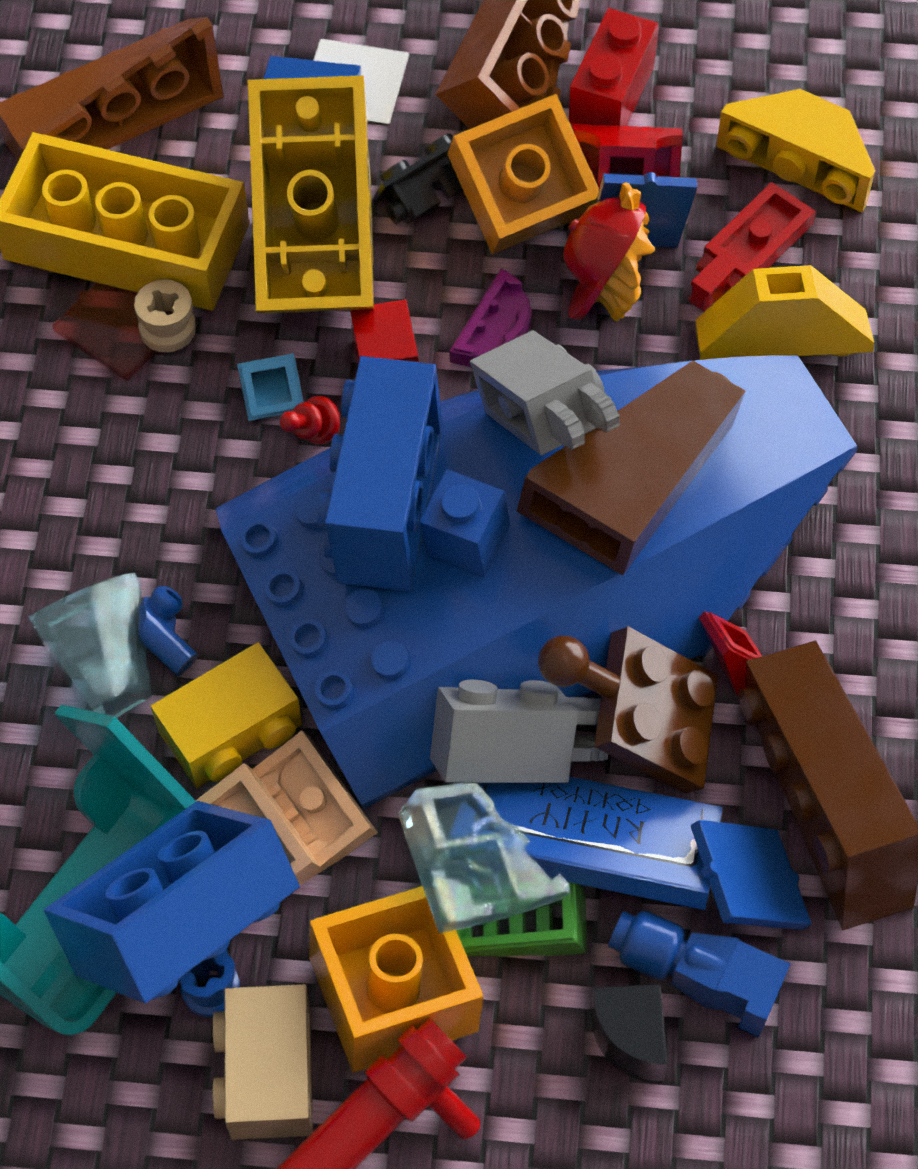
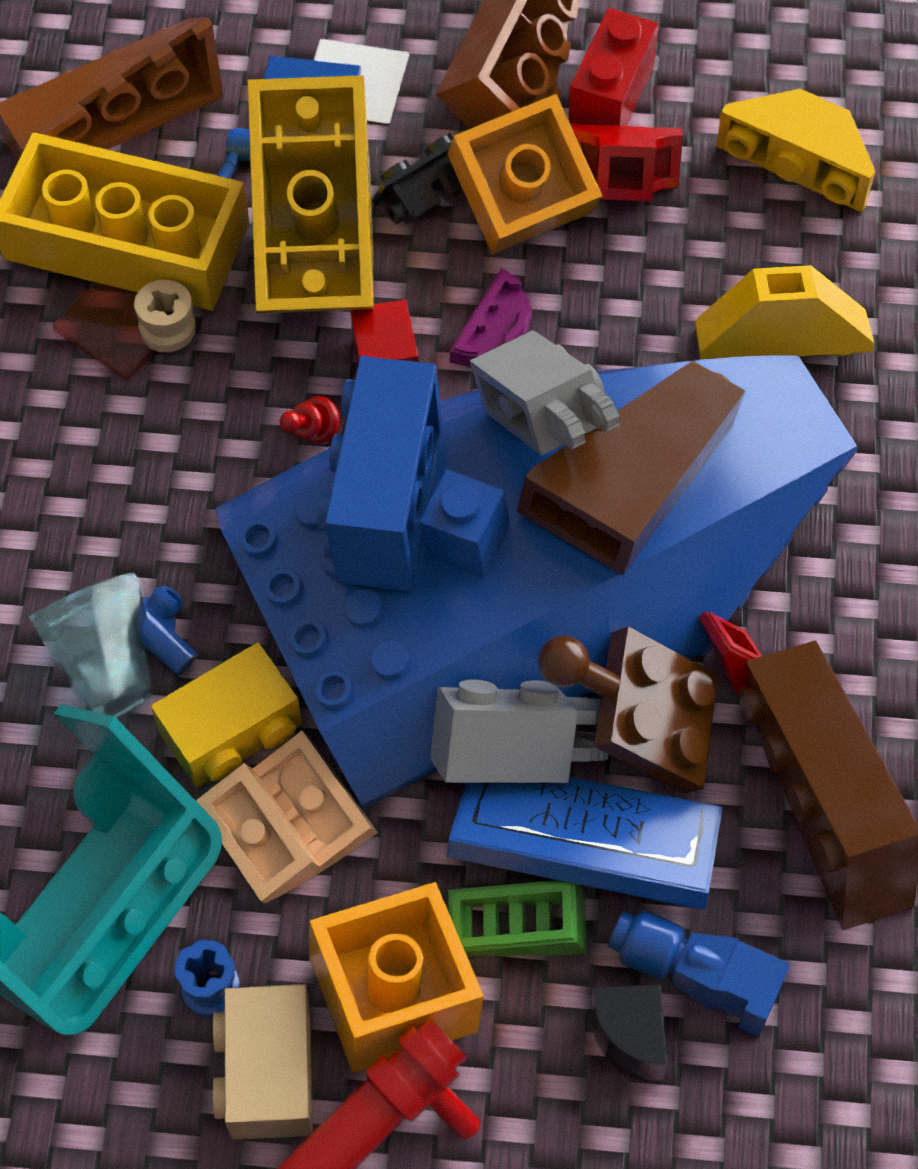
(172, 900): blue brick -> none
(236, 150): none -> blue hand
(270, 386): dark azure slope -> none
(472, 858): clear light blue slope -> none
(605, 254): red hair -> none
(666, 202): blue piece -> none
(750, 242): red hinge -> none
(750, 875): blue piece -> none

